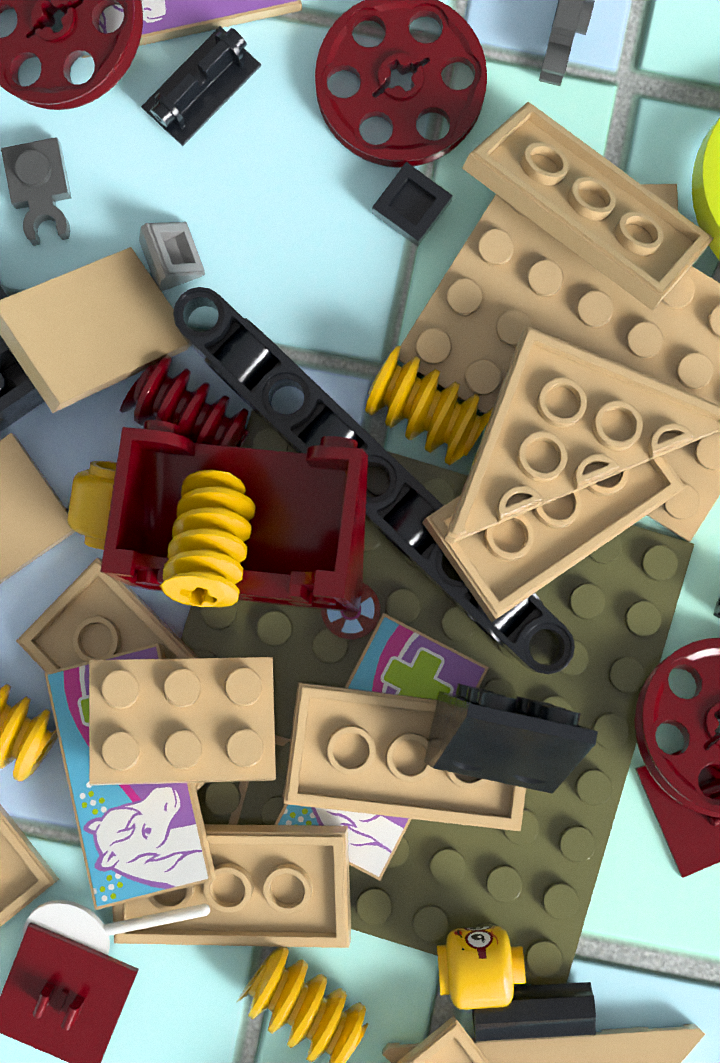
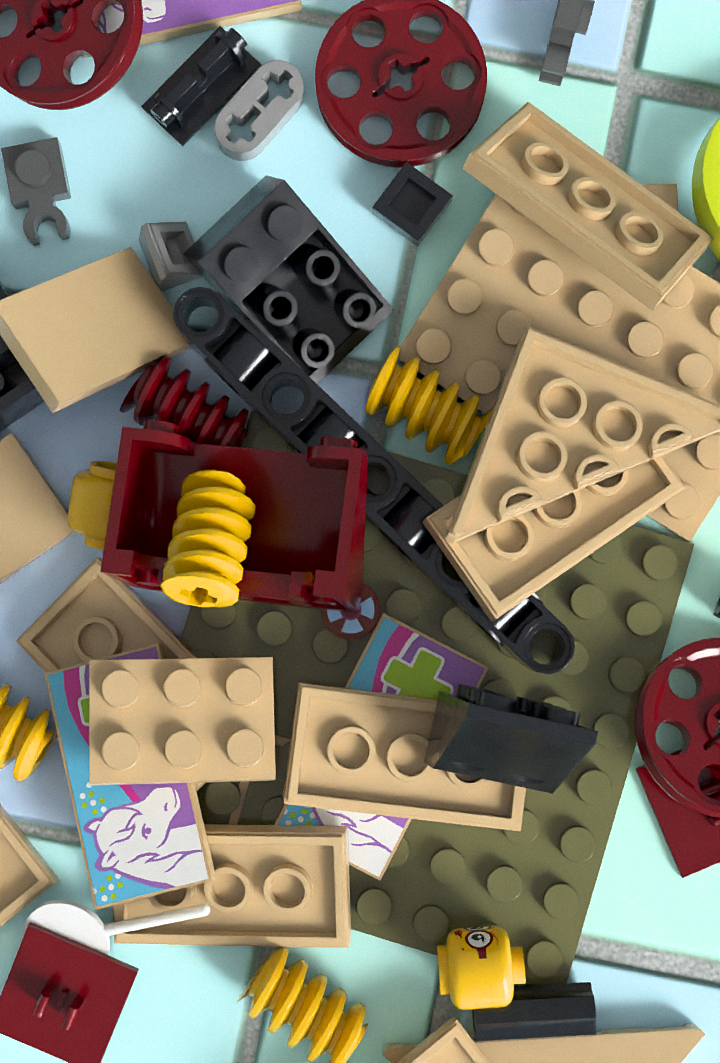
(250, 101): none -> light grey beam
(289, 277): none -> black slope

